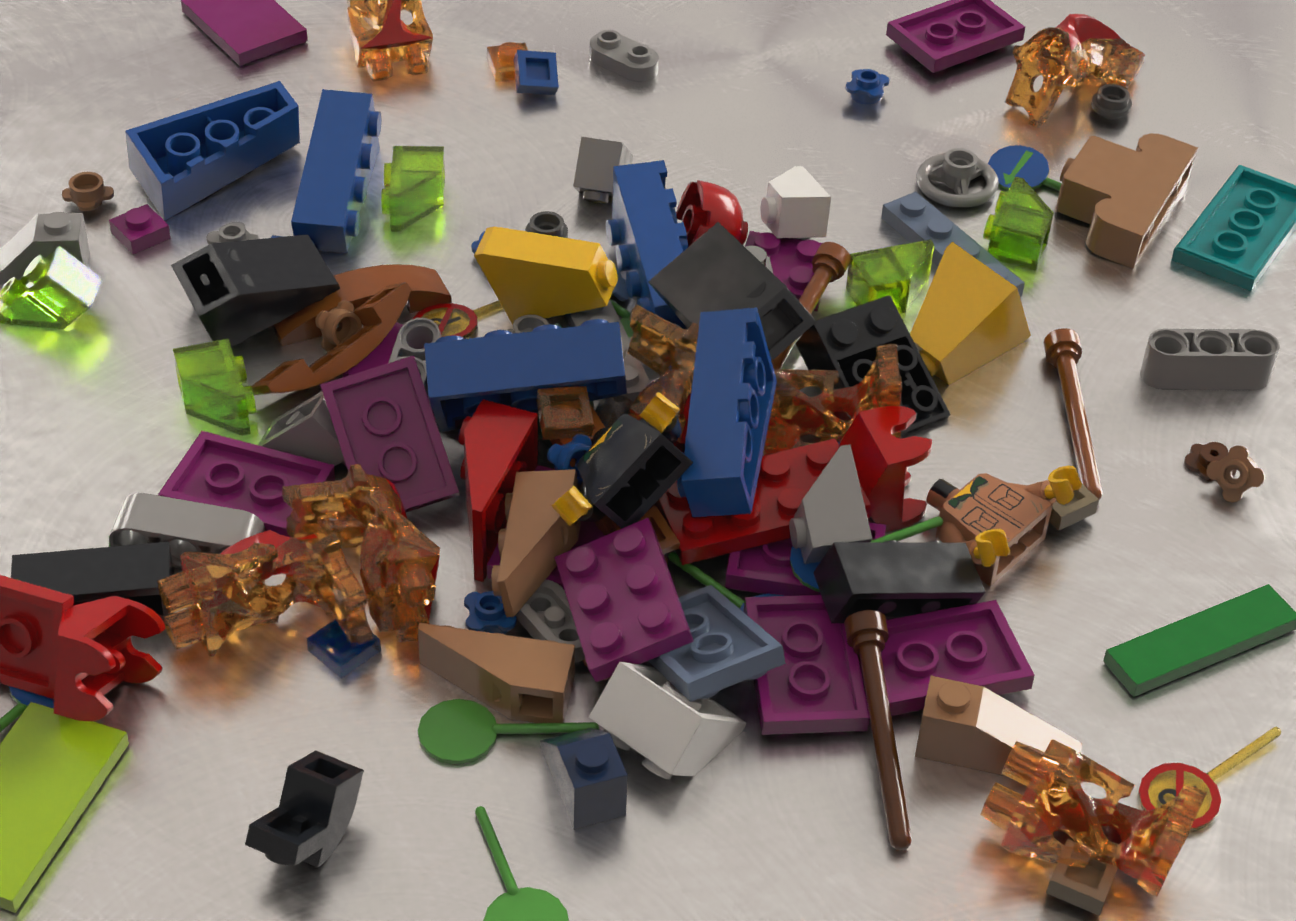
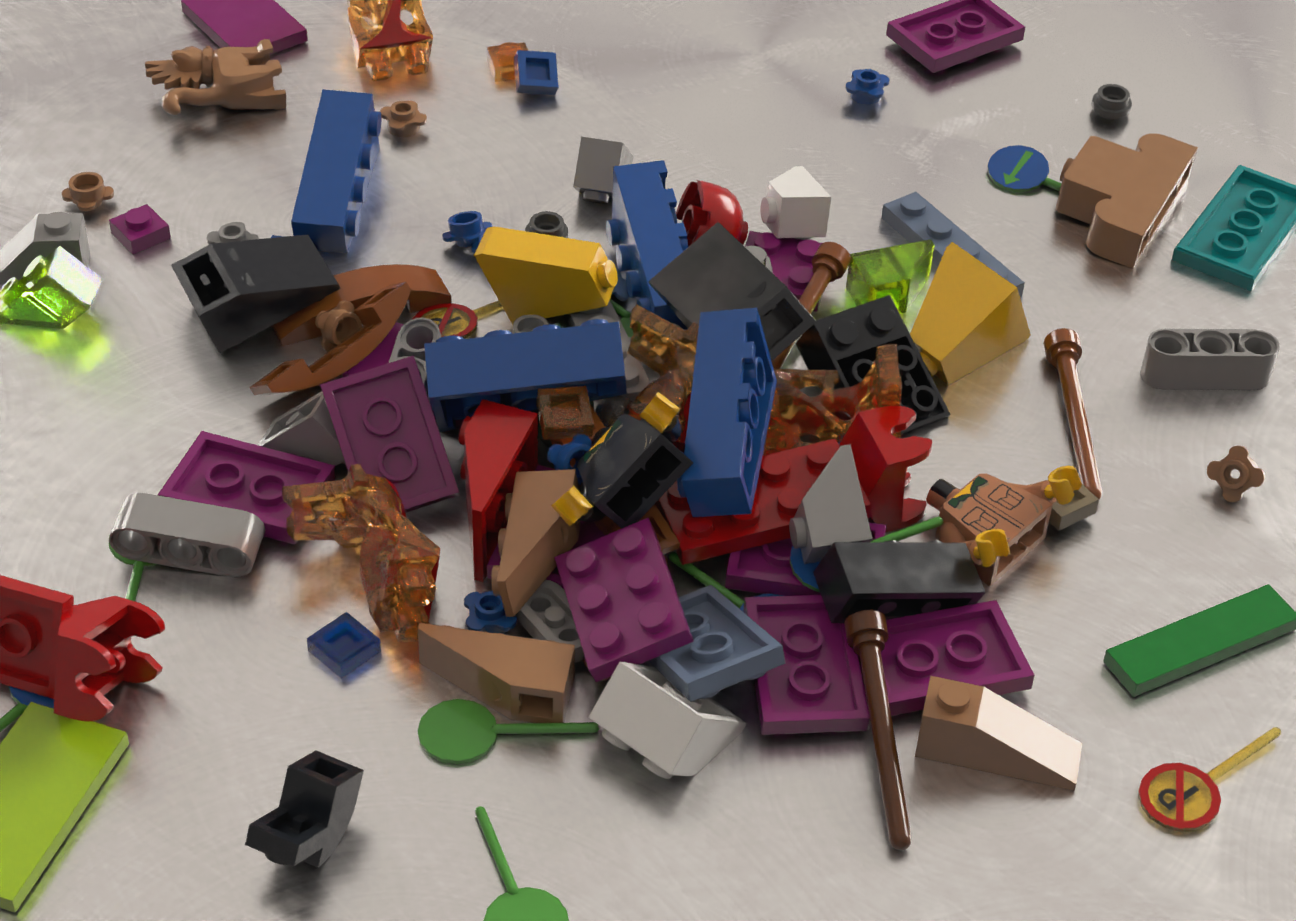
(101, 572): black brick -> none
(211, 146): blue wedge -> none
(212, 385): clear neon green slope -> none
(230, 590): clear orange hips -> none
(238, 74): none -> medium nougat animal
(403, 118): none -> medium nougat plate
(413, 184): clear neon green slope -> none
(465, 228): none -> blue plate
(587, 776): dark blue slope -> none
(624, 56): light grey plate -> none
(956, 170): light grey piece -> none
(1019, 227): clear neon green slope -> none
(1068, 56): clear orange hips -> none
(1082, 886): dark tan plate -> none
(1104, 830): clear orange hips -> none
(1202, 455): reddish brown plant -> none

